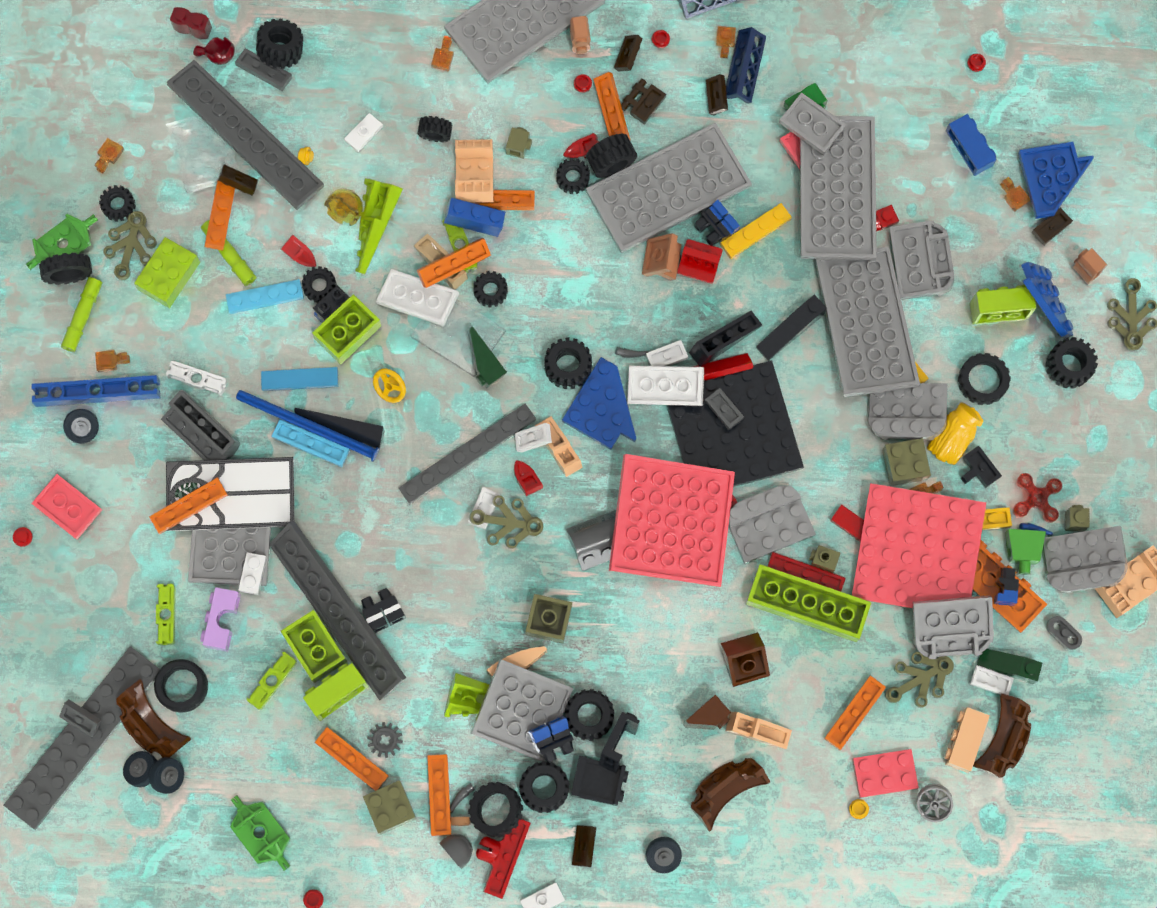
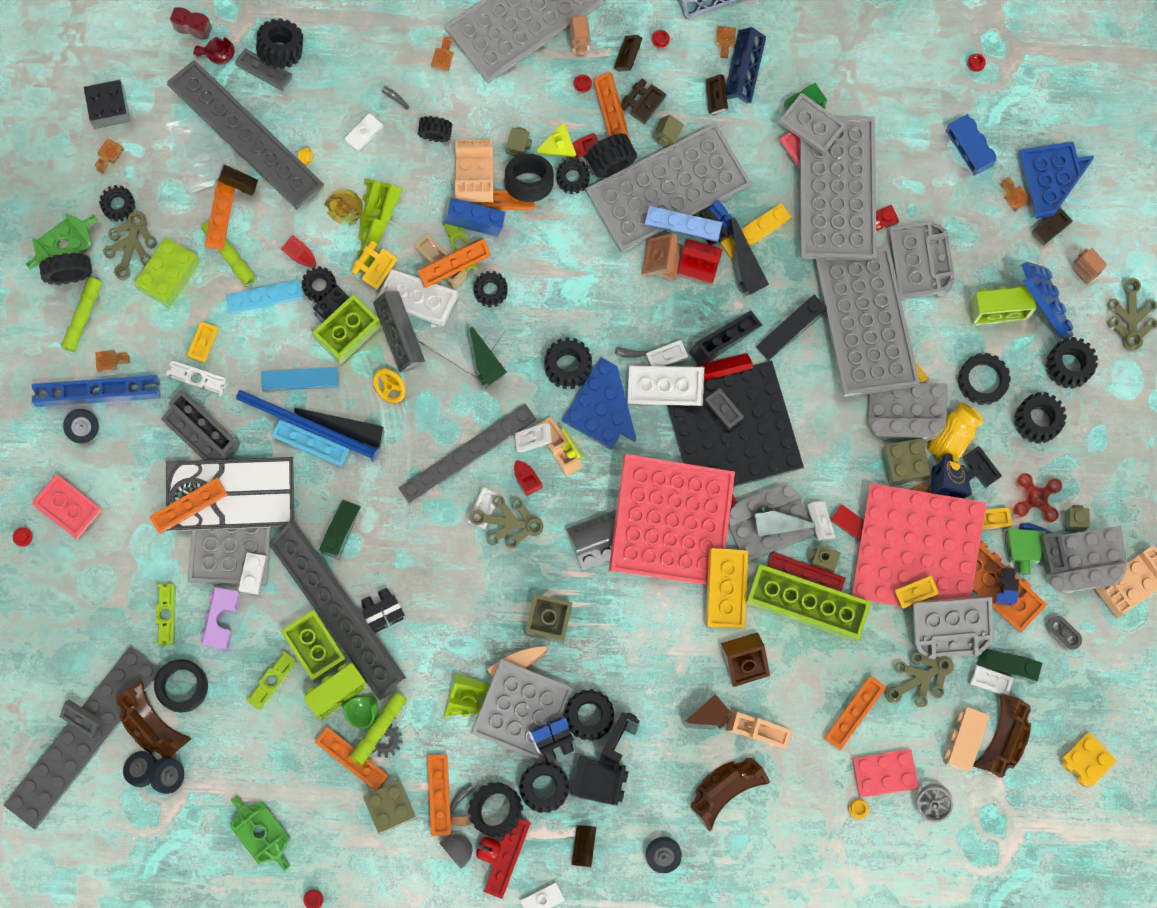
(107, 104): none -> black piece
(202, 342): none -> yellow plate
(339, 530): none -> dark green slope
(361, 711): none -> bright green helmet
(378, 269): none -> yellow plate
(378, 729): none -> lime piece
(393, 95): none -> dark grey helmet
(398, 330): none -> dark grey slope
(529, 164): none -> black tyre
(558, 144): none -> neon yellow piece
(576, 450): none -> neon yellow piece
(667, 130): none -> olive brick
(683, 223): none -> light blue plate
(726, 588): none -> yellow plate
(748, 271): none -> black slope
(773, 521): none -> slope
(822, 521): none -> white plate
(916, 592): none -> yellow plate
(950, 478): none -> dark blue torso
(1050, 407): none -> black tyre
(1054, 553): none -> dark grey plate
(1087, 760): none -> yellow plate

